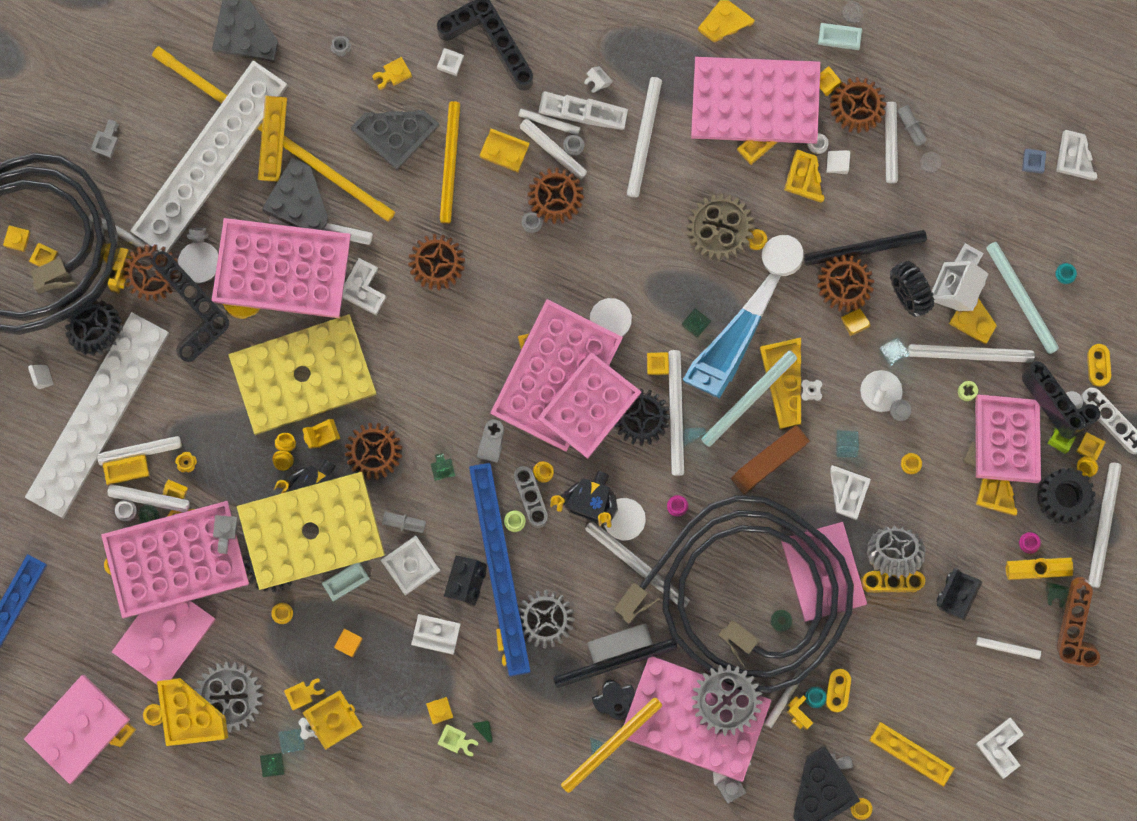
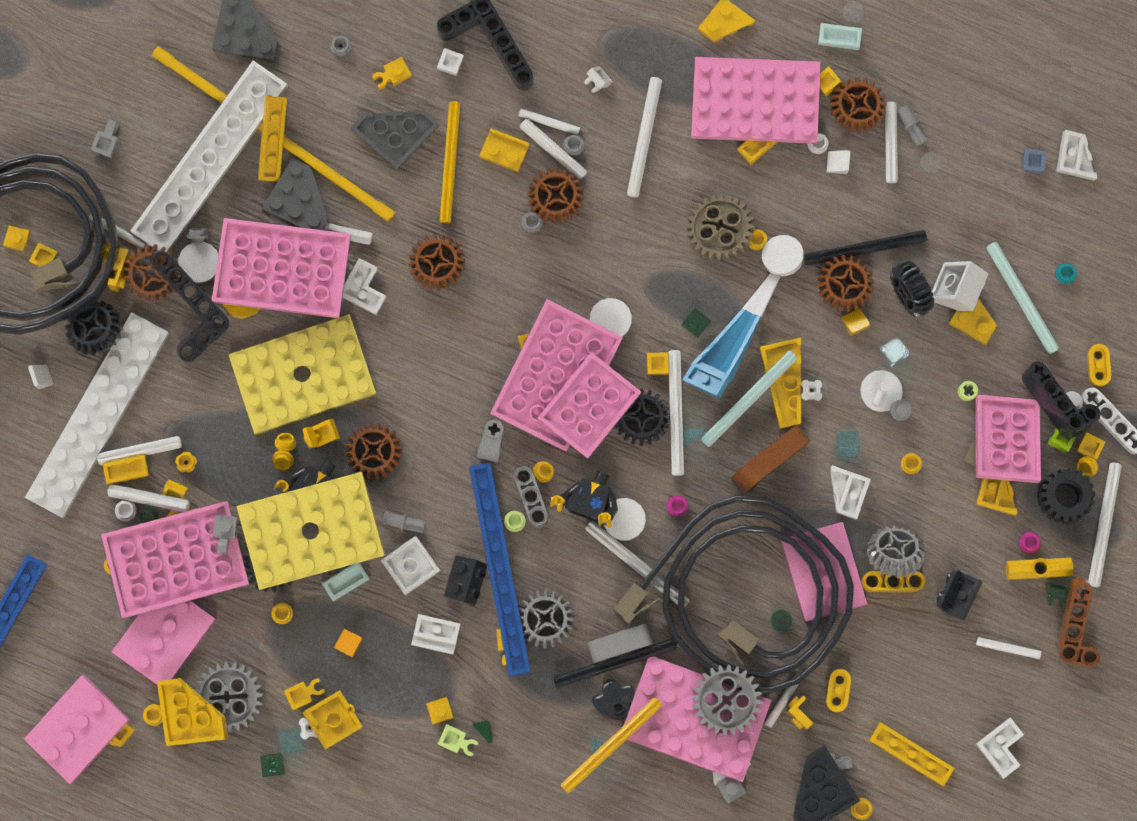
(442, 468): clear green tile -> none
(583, 111): white slope -> none
(804, 177): yellow wing -> none
(815, 697): teal plate -> none
(969, 254): white plate -> none
(971, 353): white axle -> none

